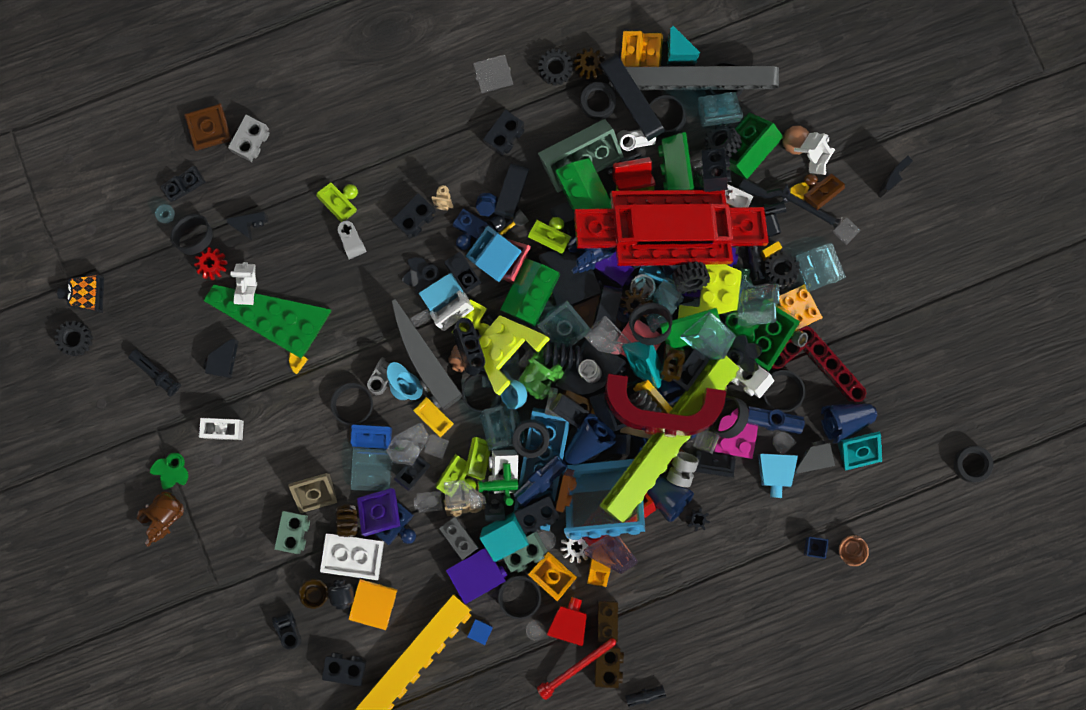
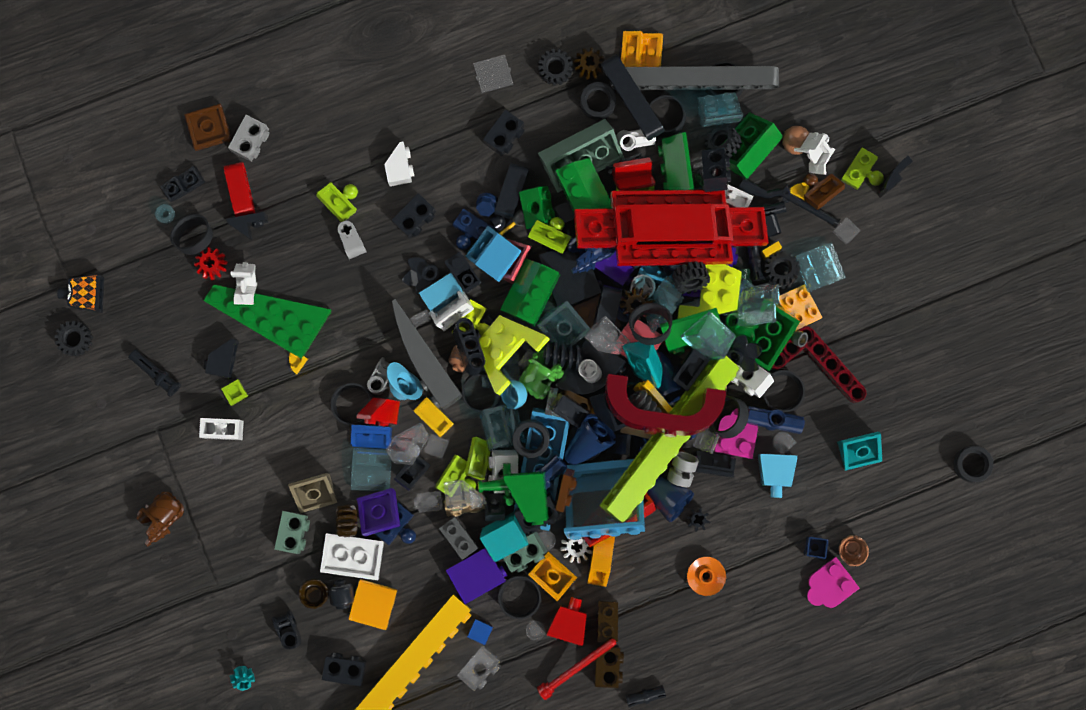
(169, 473): green plate -> none
(234, 392): none -> lime tile
(239, 189): none -> red beam
(242, 678): none -> teal gear
(381, 411): none -> red slope
(397, 166): none -> white slope
(442, 198): tan hinge -> none
(471, 677): none -> clear brick
(530, 200): none -> green brick
(530, 495): none -> green slope
(612, 553): wing -> none
(672, 363): dark brown hips -> none
(680, 49): teal slope -> none
(716, 578): none -> orange dish
(816, 458): dark grey slope -> none
(830, 585): none -> dark pink plate
(846, 420): dark blue cone -> none
(861, 168): none -> lime plate

